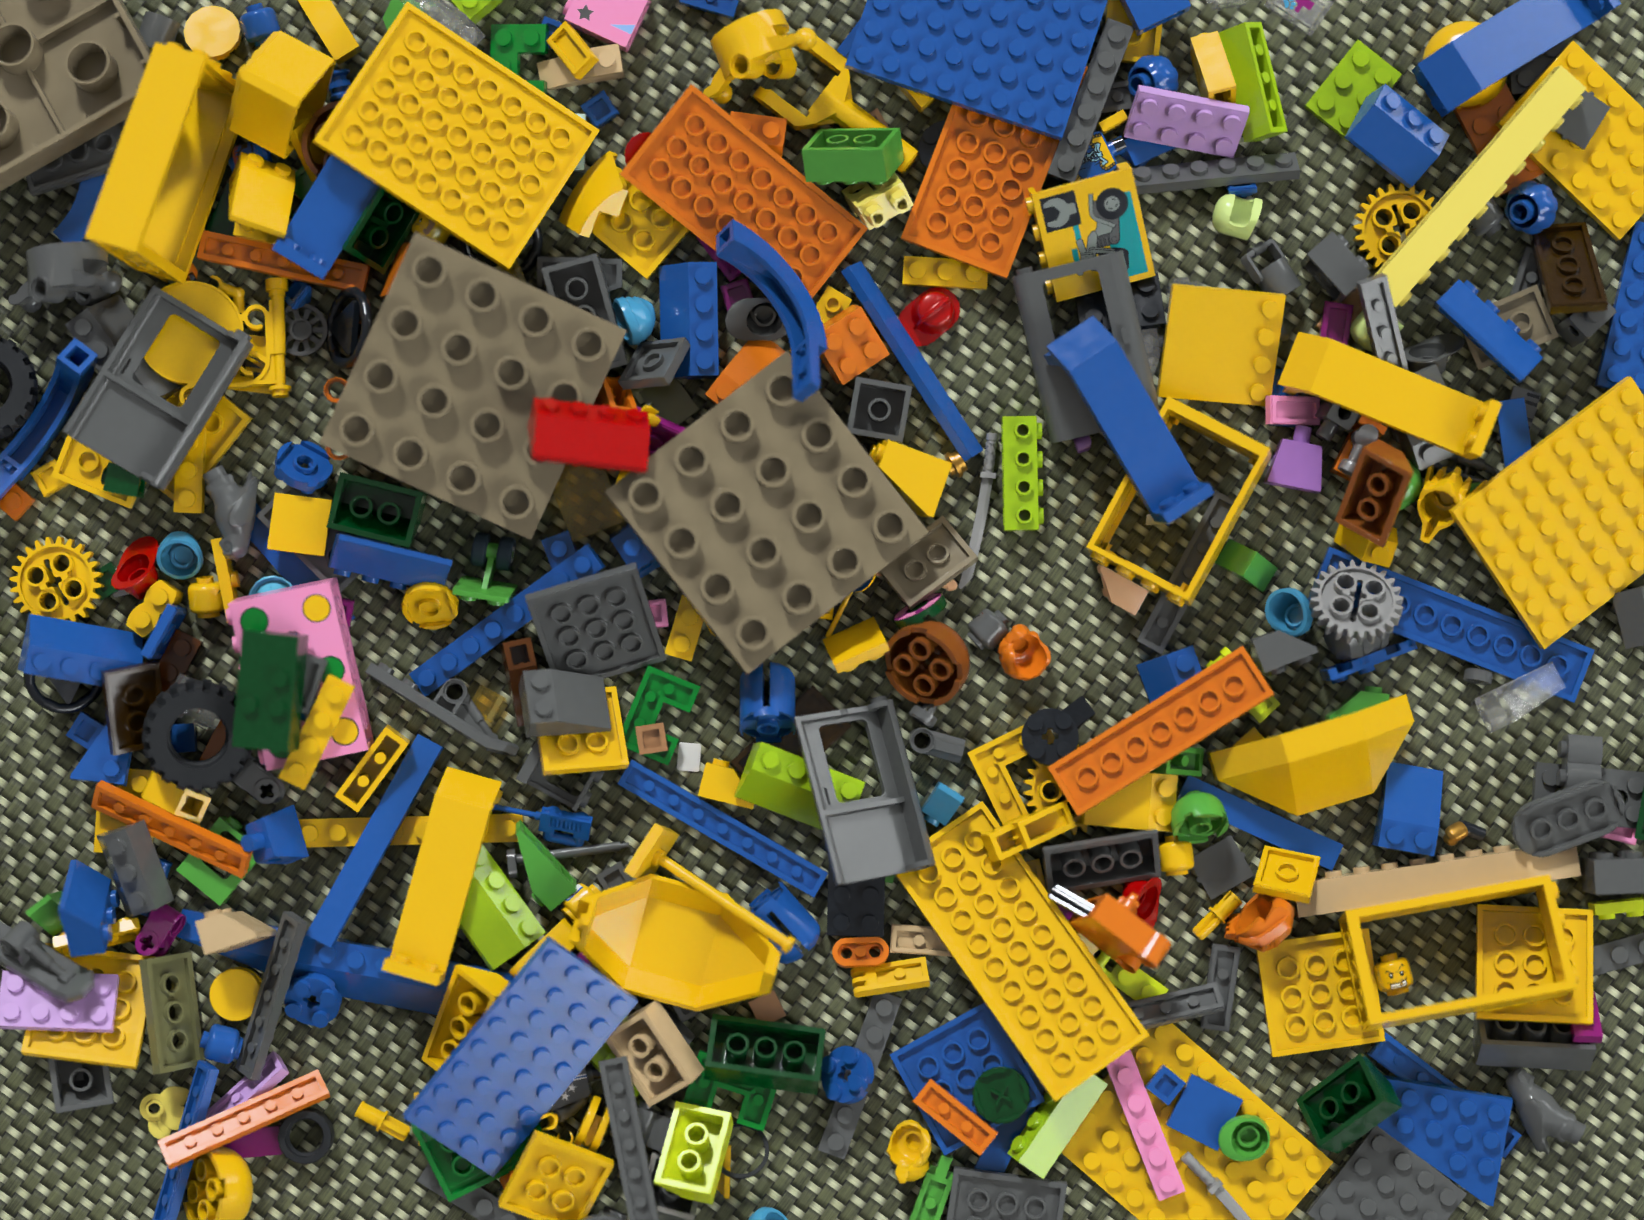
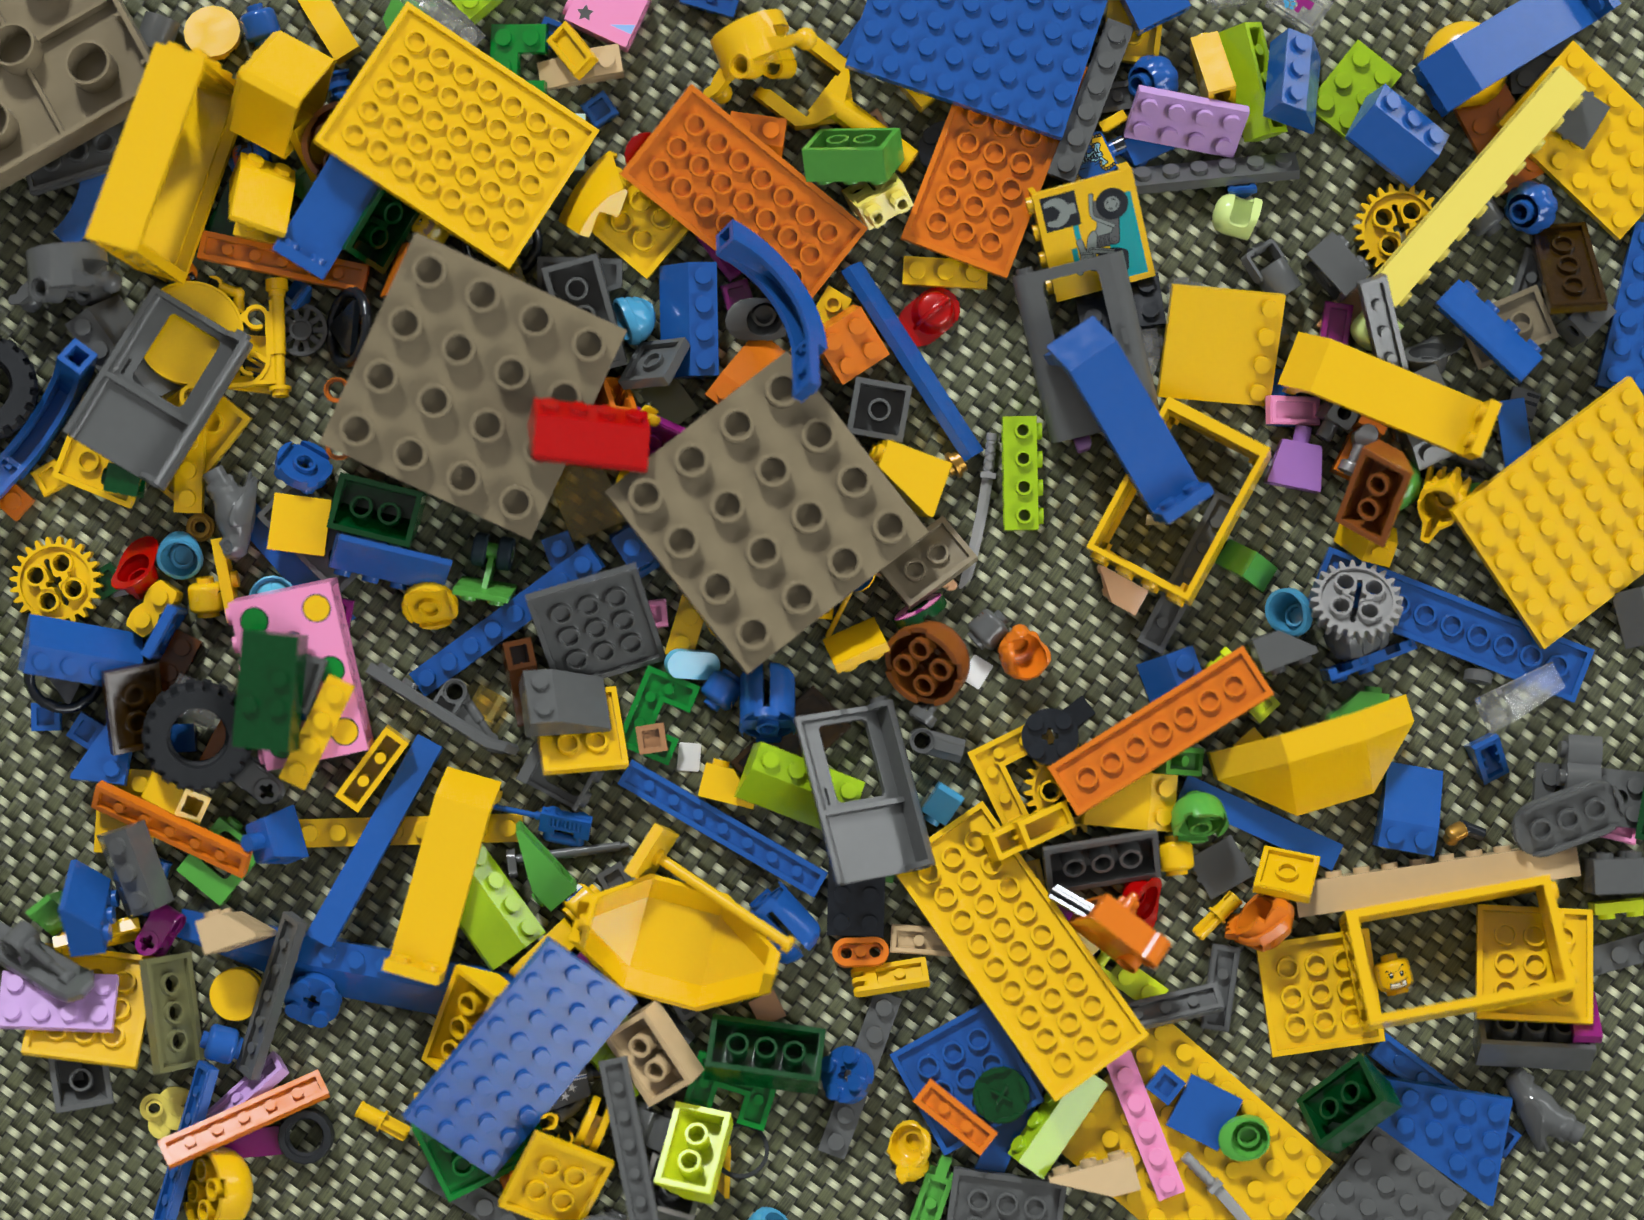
(44, 719): none -> blue tile
(192, 524): none -> pearl gold plate
(691, 663): none -> medium azure tile
(721, 690): none -> blue head
(978, 671): none -> white sticker
(1105, 1176): none -> tan slope
(1293, 81): none -> blue slope
(1487, 757): none -> blue slope

